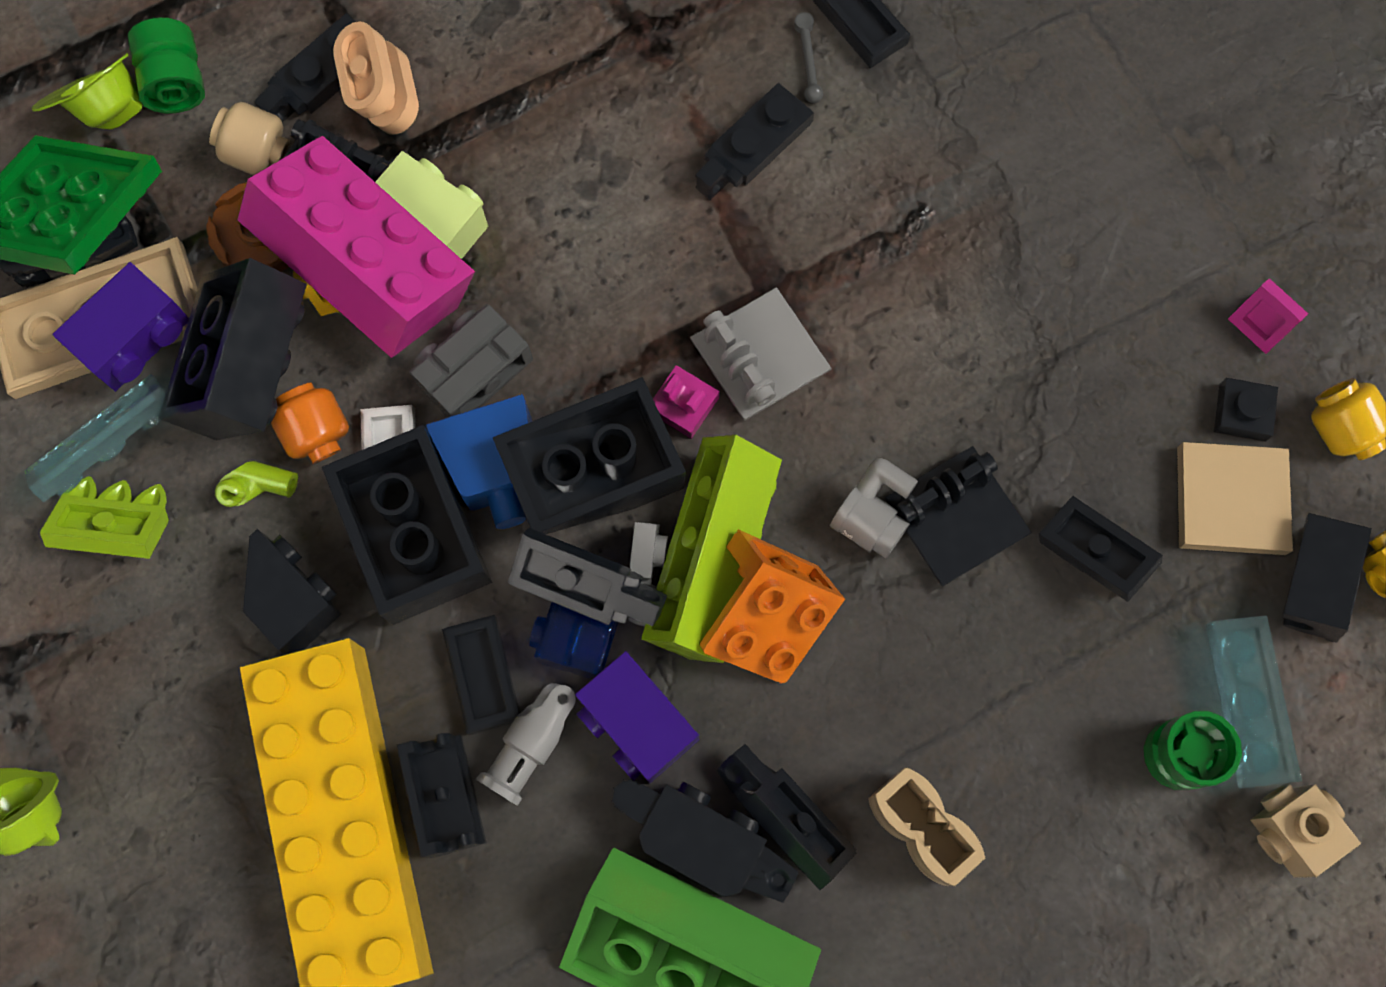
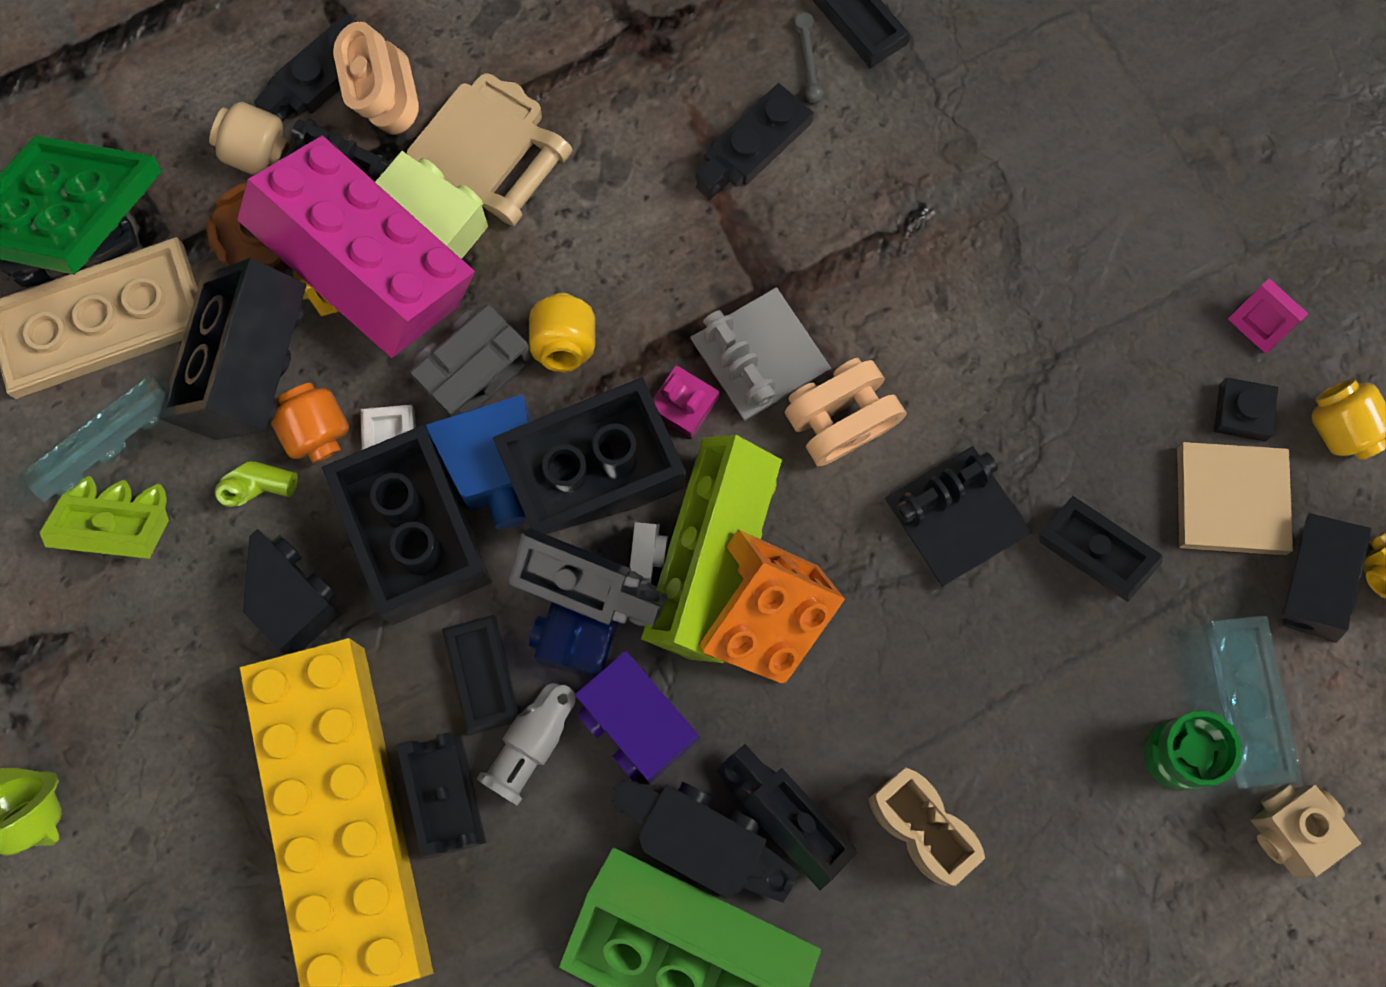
(99, 99): lime piece -> none
(122, 327): dark purple brick -> none
(166, 65): green wheel -> none
(484, 136): none -> tan piece
(561, 332): none -> yellow head
(851, 384): none -> light nougat brick
(868, 518): light grey piece -> none

